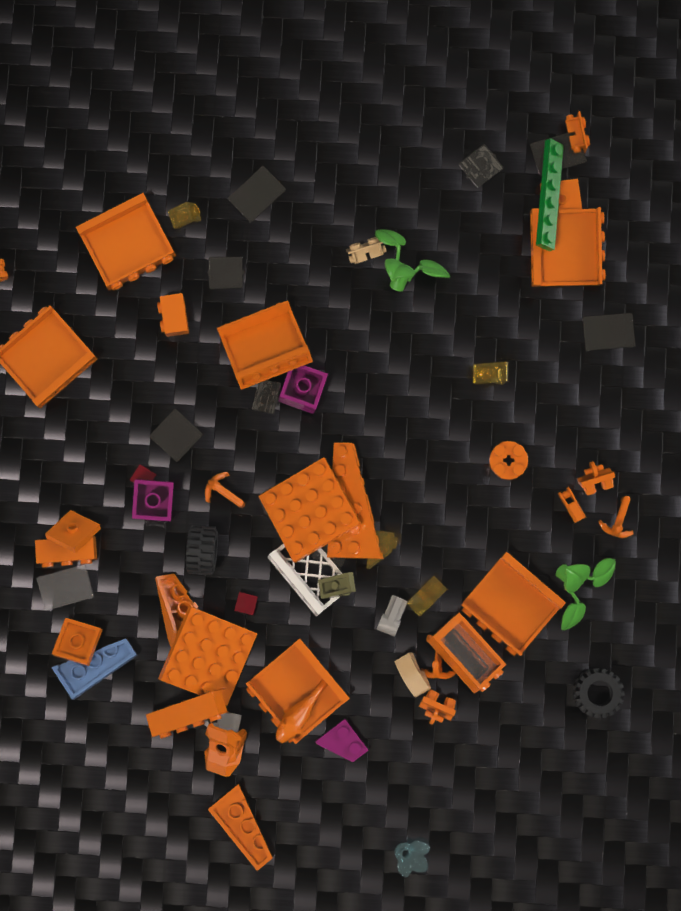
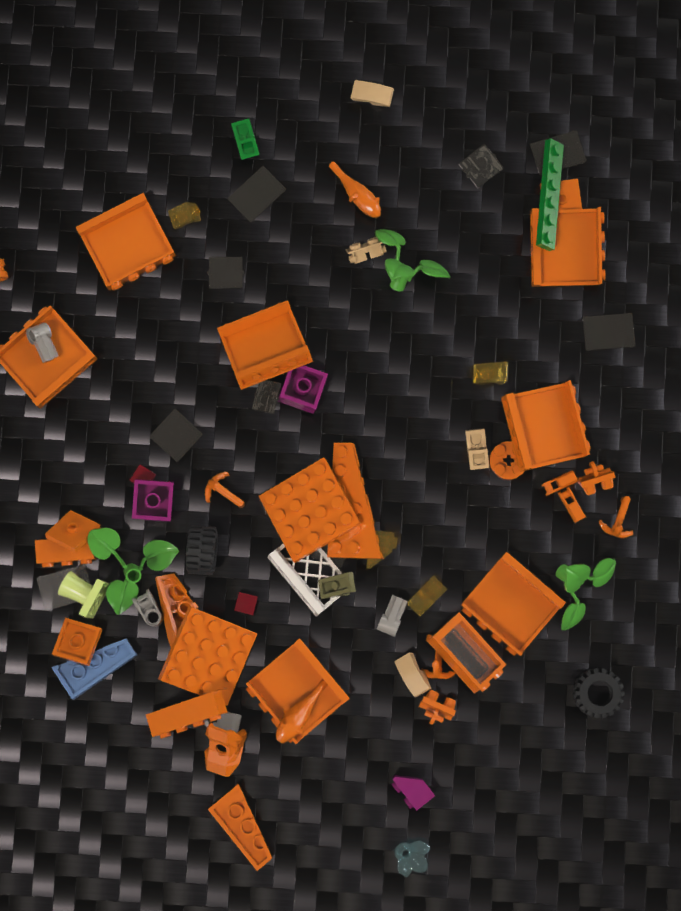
(41, 337): none -> light grey piece
(84, 593): none -> yellowish green plant
(148, 607): none -> light grey piece
(158, 556): none -> bright green plant
(173, 314): orange brick -> none
(245, 139): none -> green slope
(343, 742): magenta wing -> none
(358, 193): none -> orange piece
(372, 92): none -> tan slope
(414, 789): none -> magenta slope
(477, 449): none -> tan slope
(545, 426): none -> orange panel
(562, 482): none -> orange bar
(577, 125): orange hinge -> none

